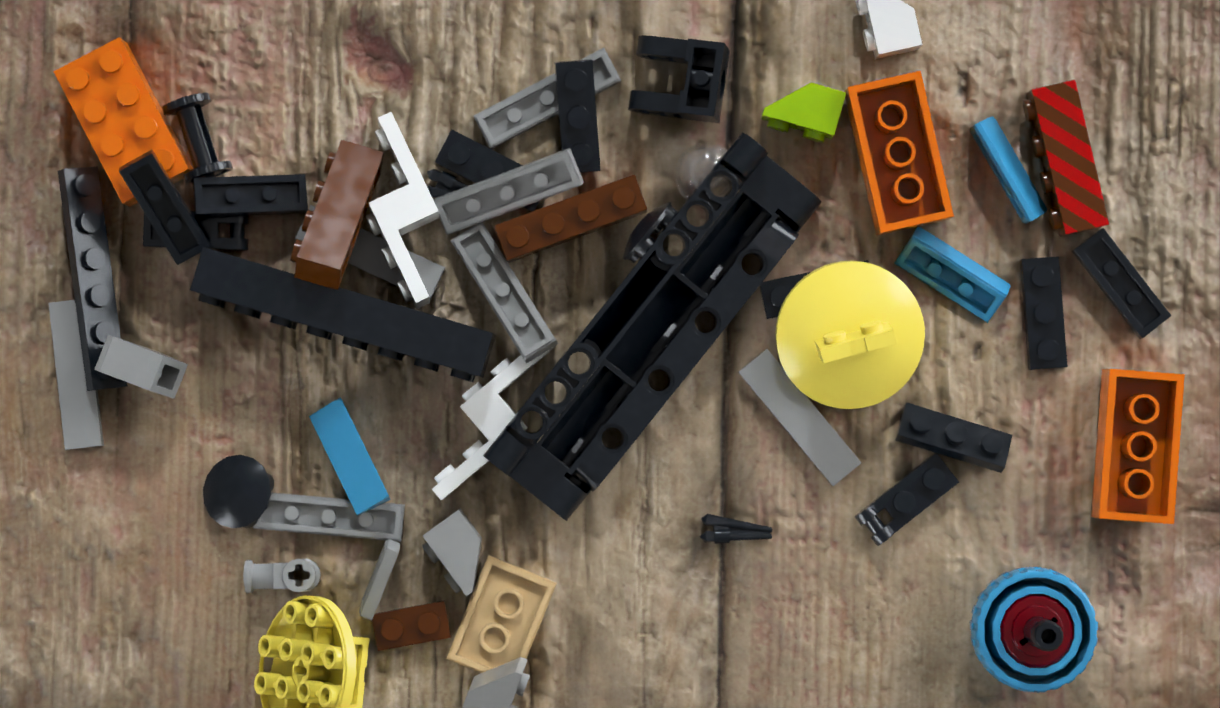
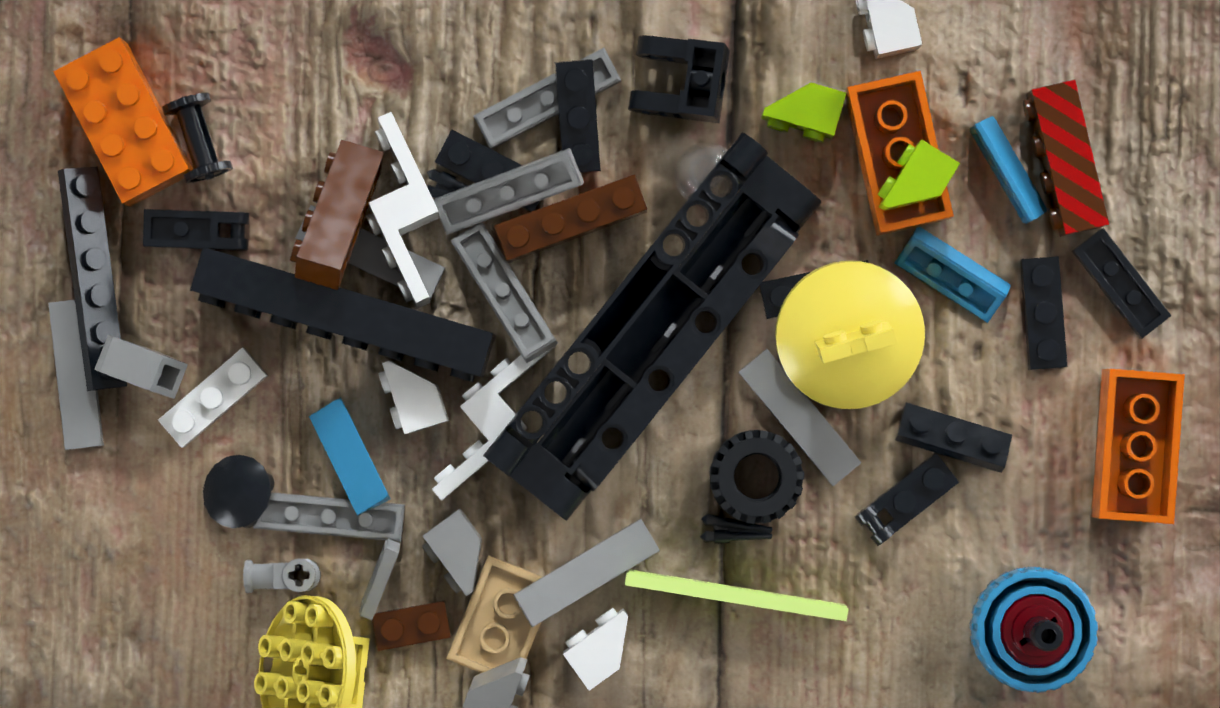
(164, 207): black plate -> none
(212, 397): none -> white plate
(250, 195): black plate -> none
(415, 399): none -> white slope
(586, 572): none -> light grey tile
(600, 651): none -> white slope
(640, 237): black dish -> none
(736, 595): none -> yellowish green tile
(789, 476): none -> black tyre
(921, 179): none -> lime slope

